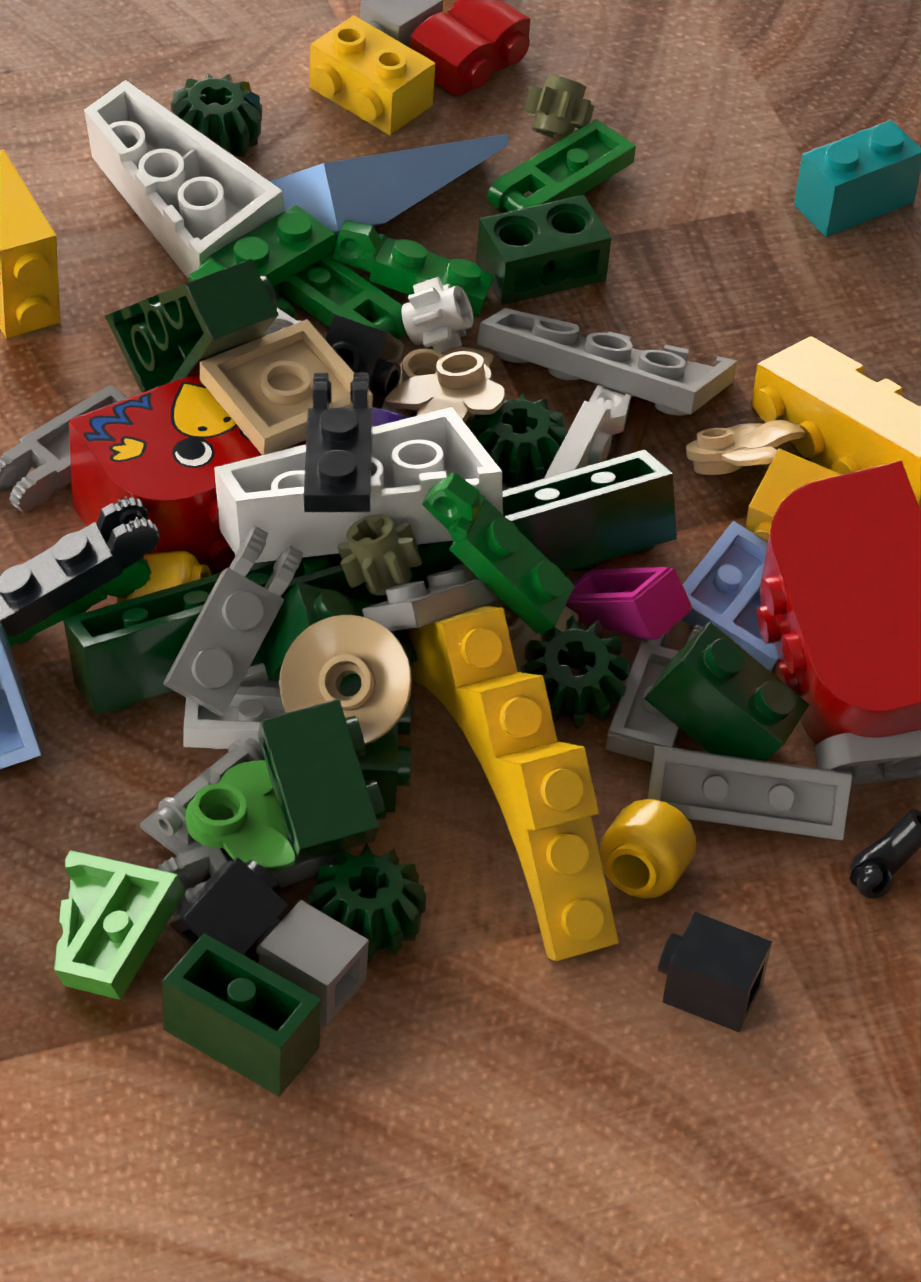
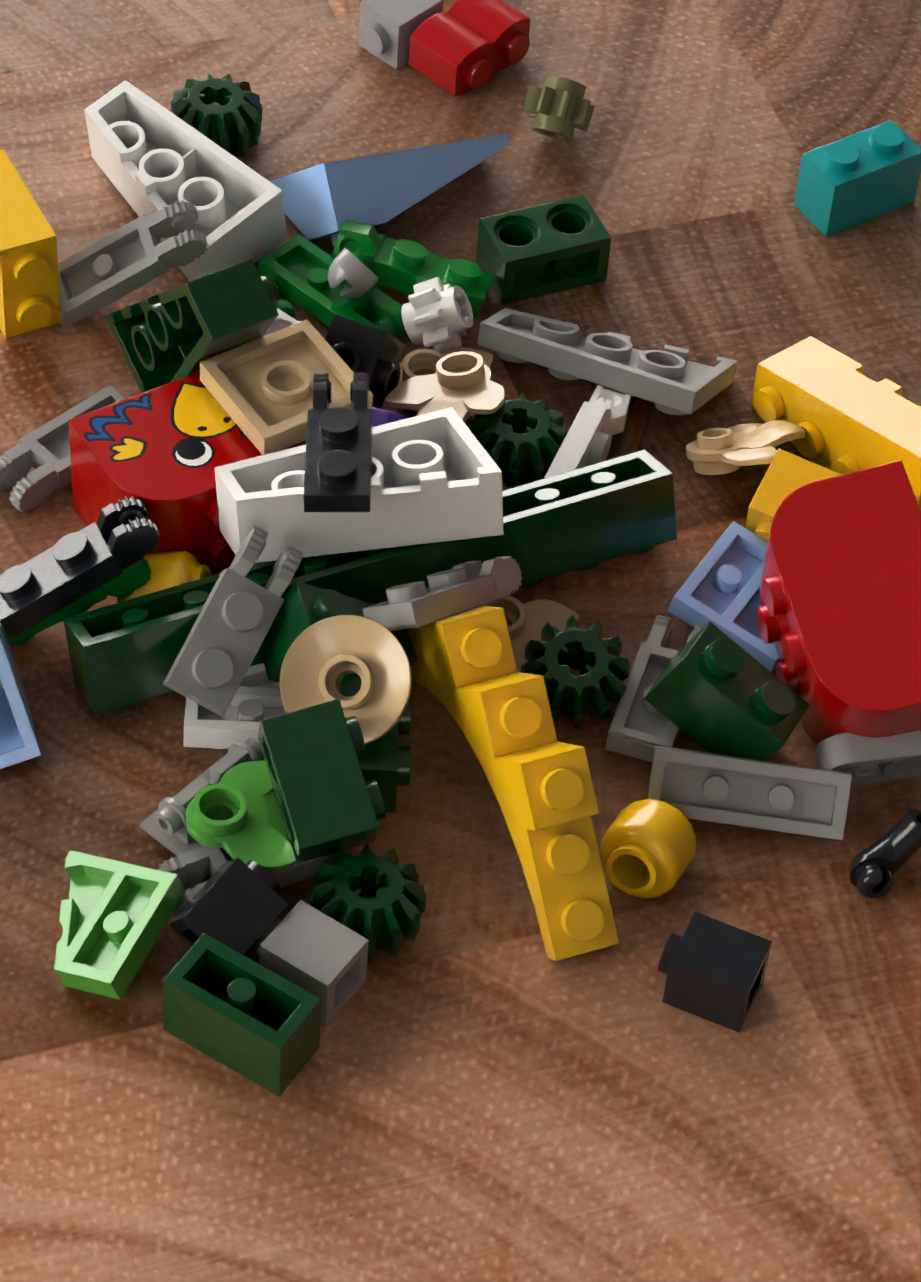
(128, 259): none -> light grey hinge
(276, 247): green hinge -> none
(350, 268): none -> light grey hinge
(371, 75): yellow brick -> none
(379, 554): olive gear -> none
(499, 553): green hinge -> none
(564, 169): green plate -> none
(631, 600): dark pink slope -> none

